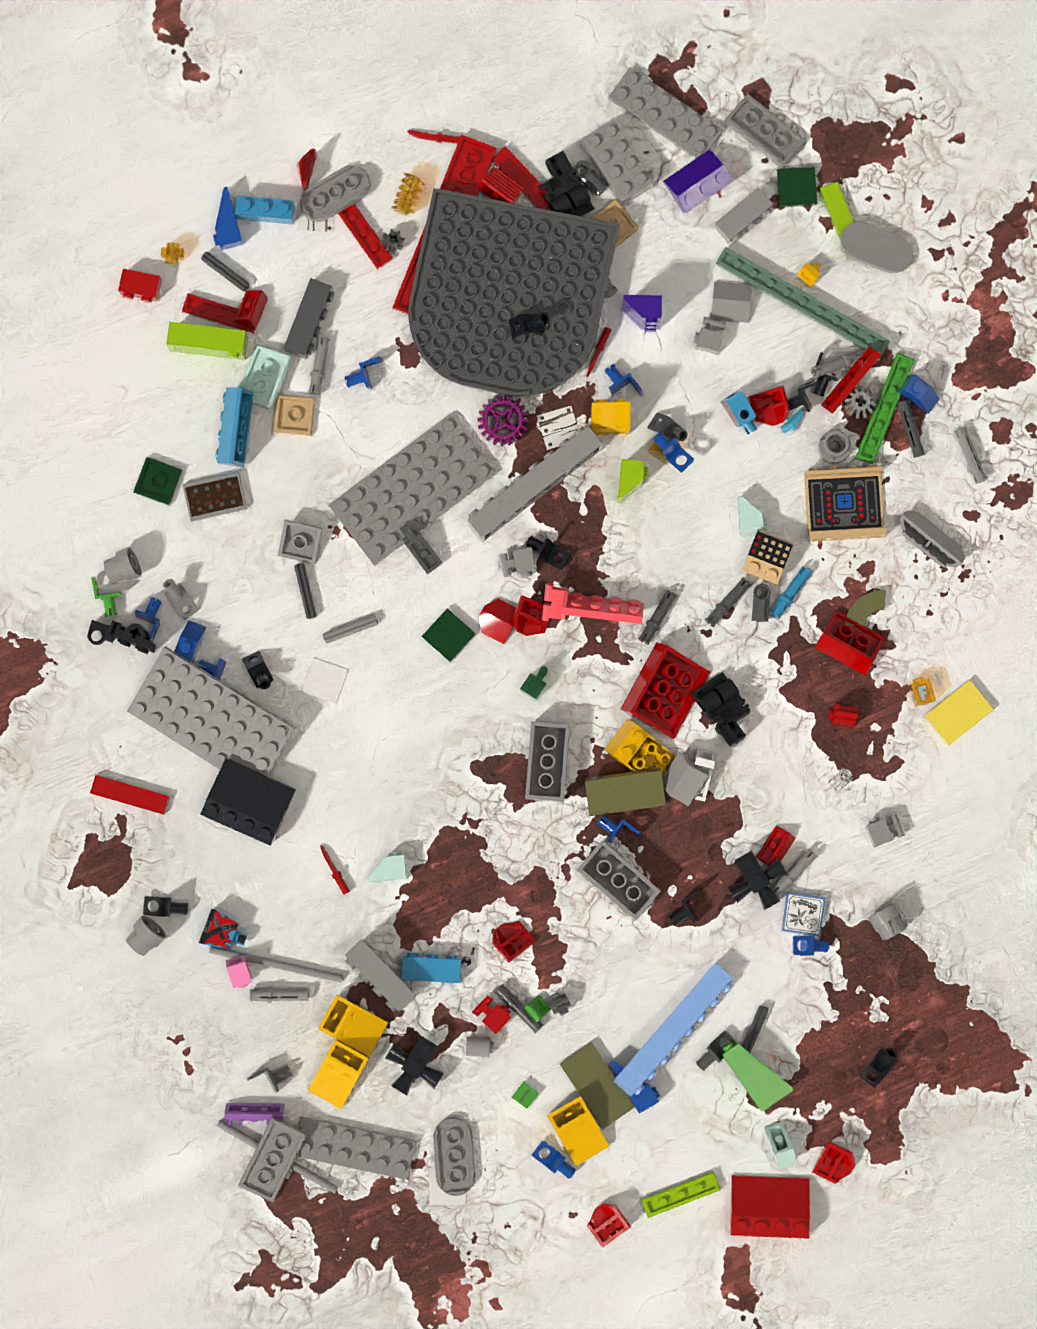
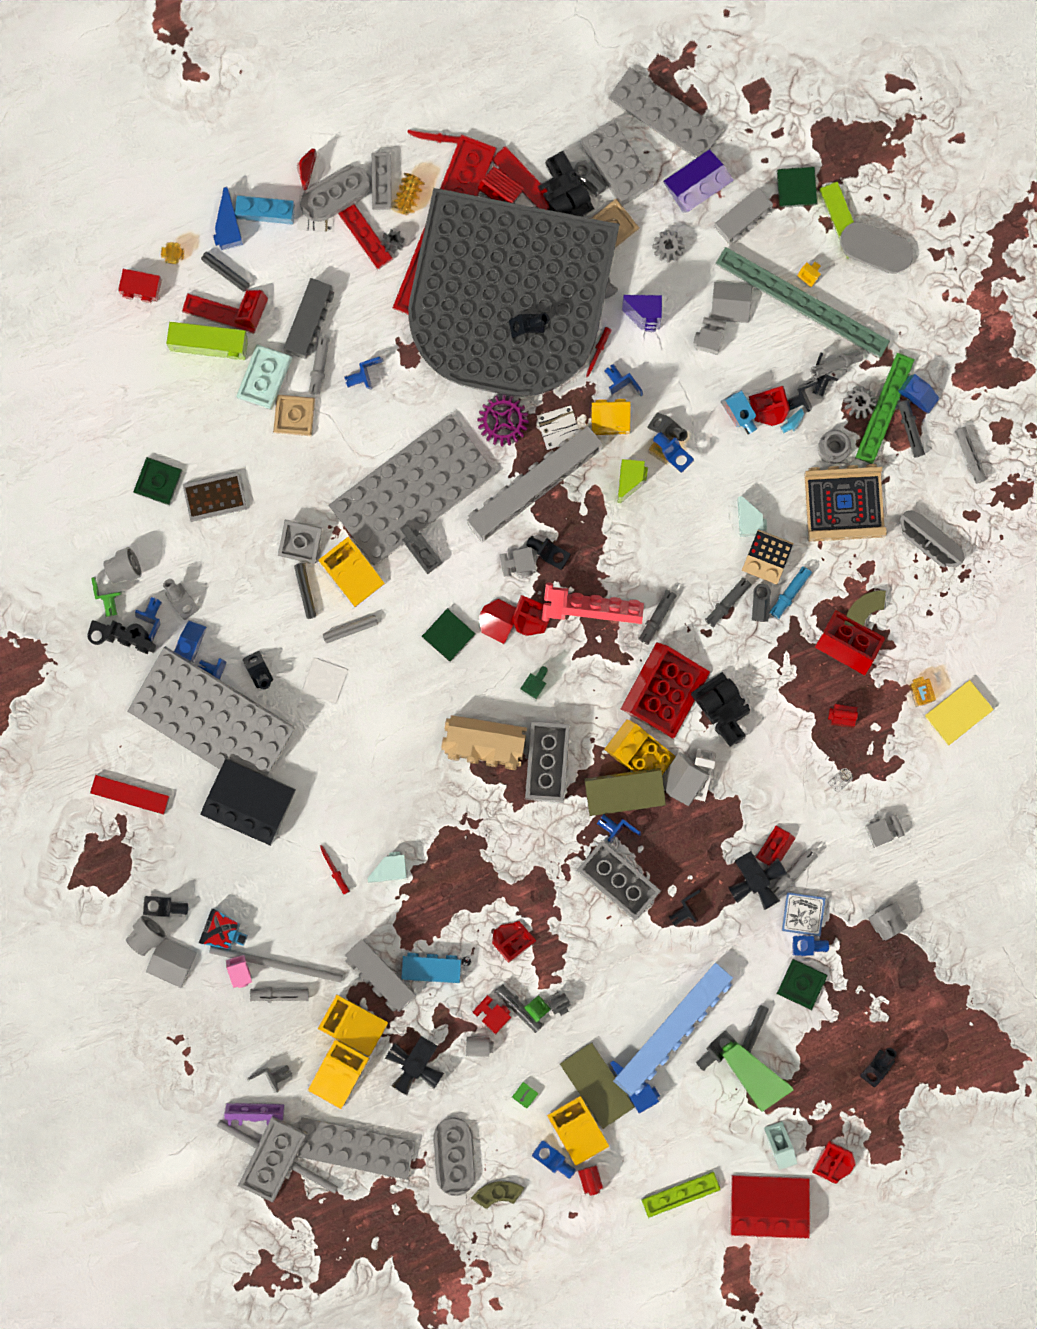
(171, 962): none -> light grey slope
(235, 426): dark azure slope -> none
(351, 571): none -> yellow slope
(381, 180): none -> light grey plate
(484, 741): none -> tan brick
(497, 1192): none -> olive tile
(590, 1180): none -> red brick
(607, 1223): red slope -> none
(660, 246): none -> light grey gear
(764, 131): light grey tile -> none
(802, 984): none -> dark green tile
(851, 379): red tile -> none

